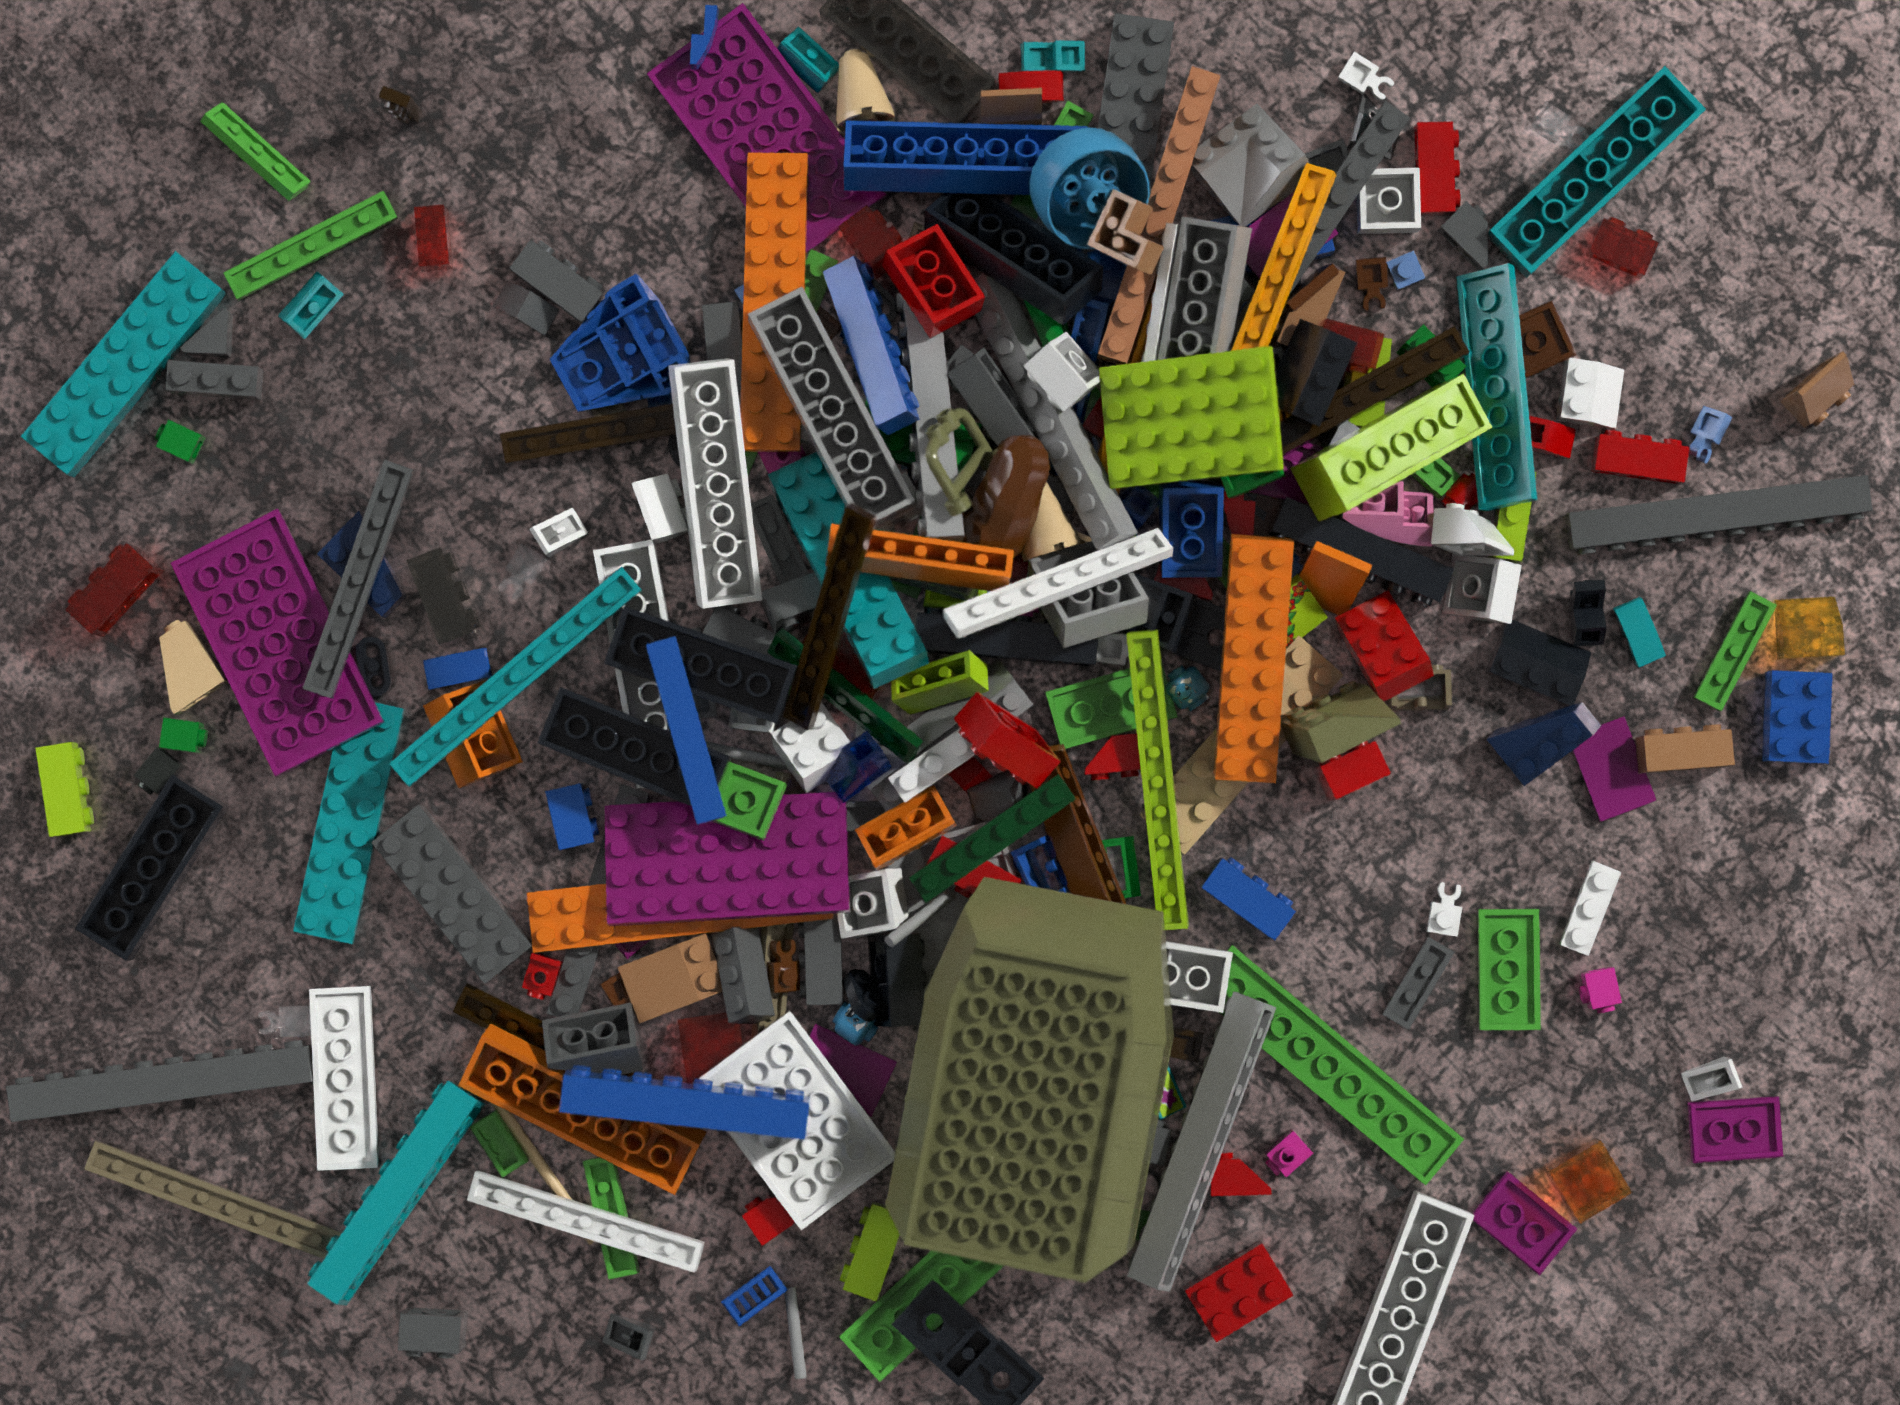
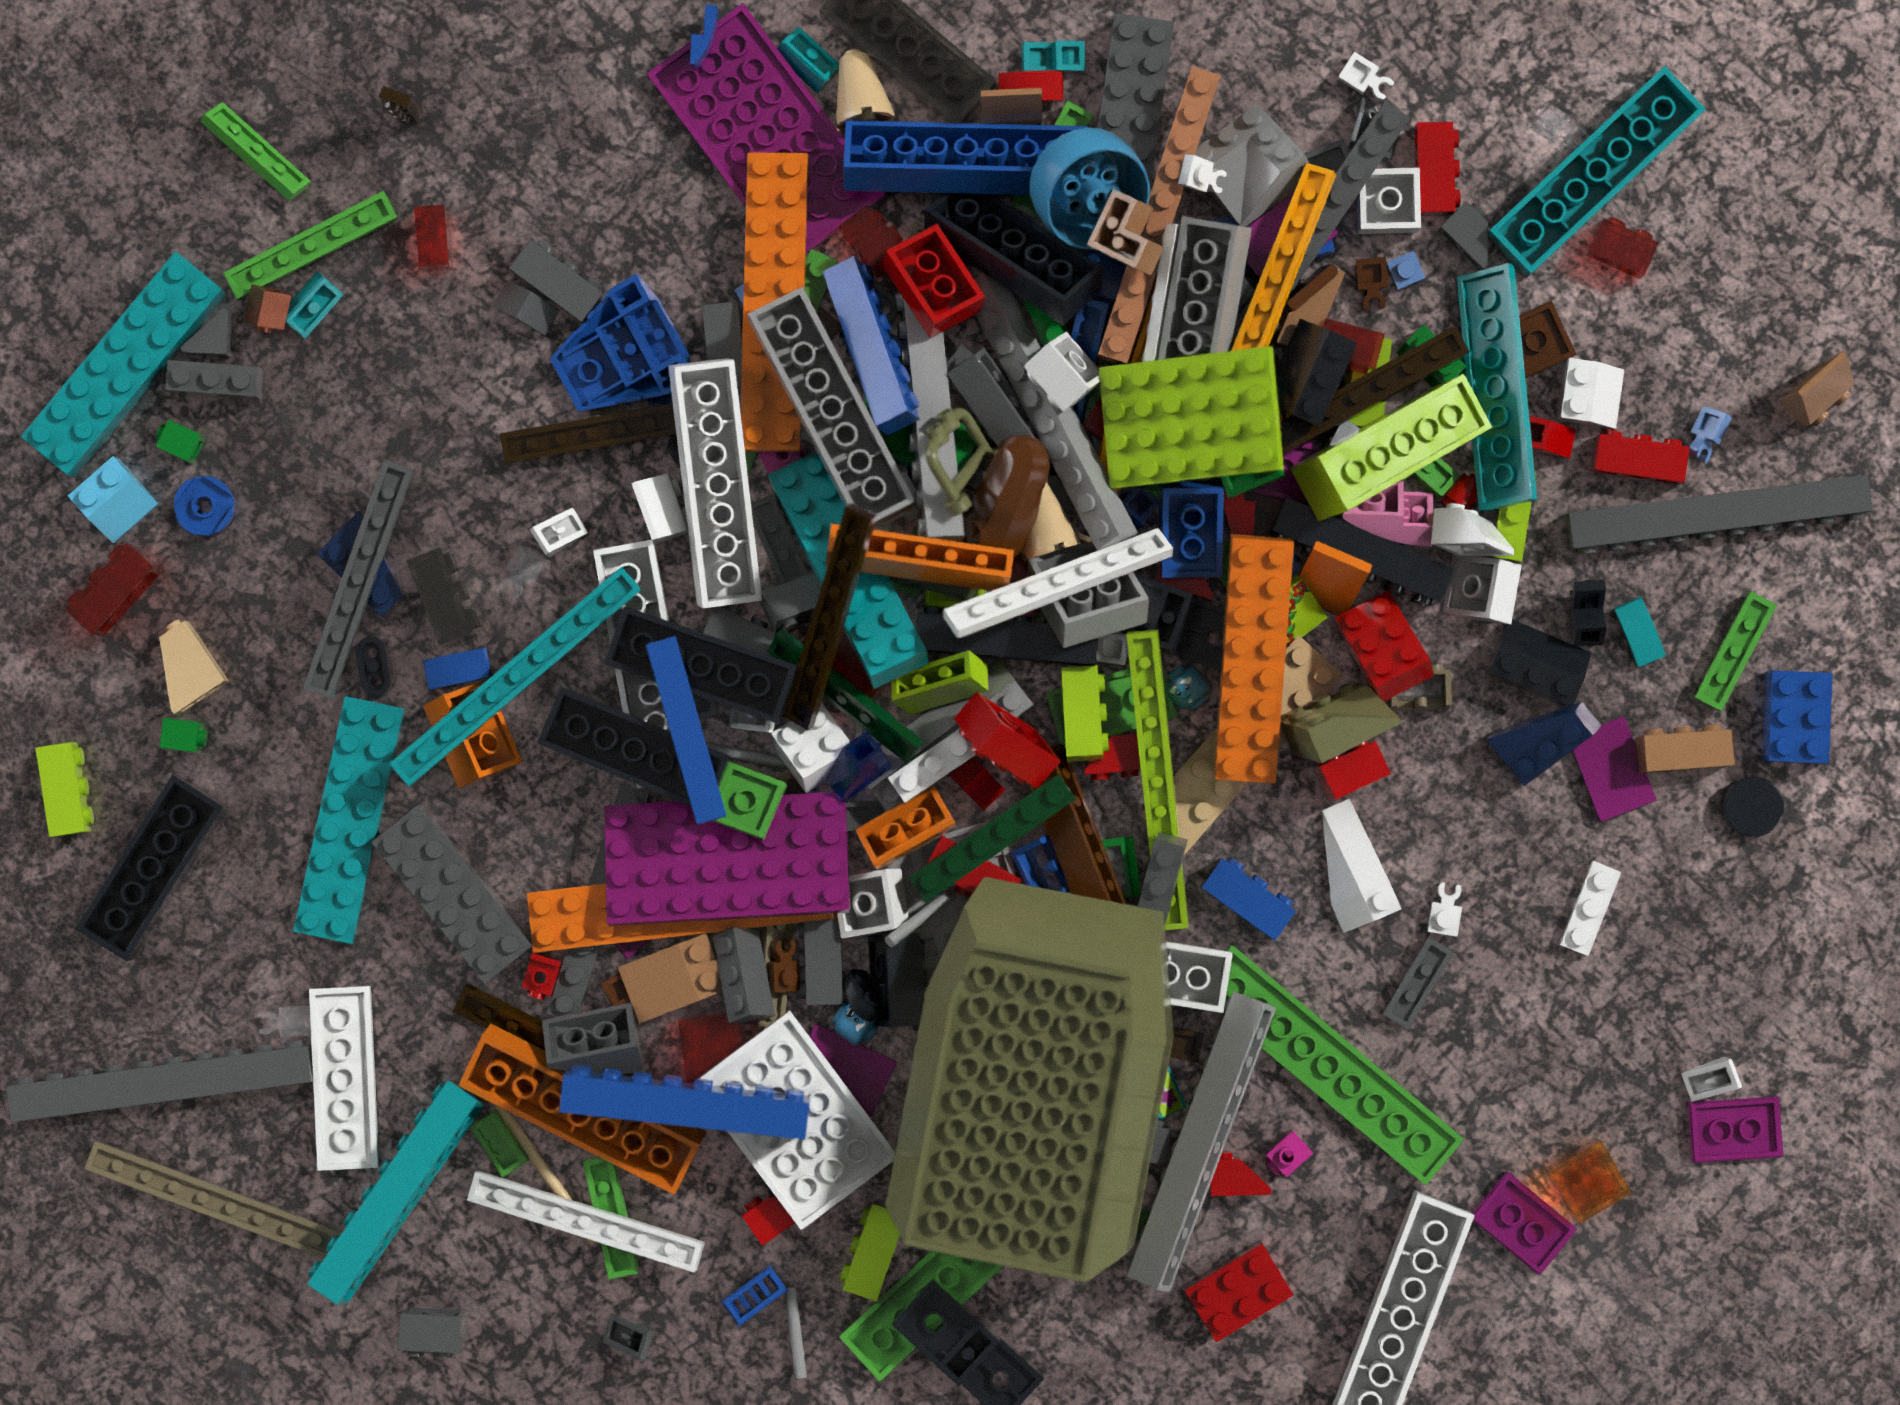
(113, 499): none -> medium azure slope
(157, 771): pearl dark grey brick -> none
(210, 522): none -> blue plate
(264, 630): magenta plate -> none
(267, 308): none -> copper brick
(572, 816): blue brick -> none
(996, 795): dark grey slope -> none
(1084, 713): none -> lime brick
(1162, 873): none -> dark grey brick
(1199, 174): none -> white plate
(1356, 877): none -> white wedge
(1509, 969): bright green plate -> none
(1600, 989): dark pink brick -> none
(1753, 806): none -> black tile
(1808, 628): clear yellow slope -> none

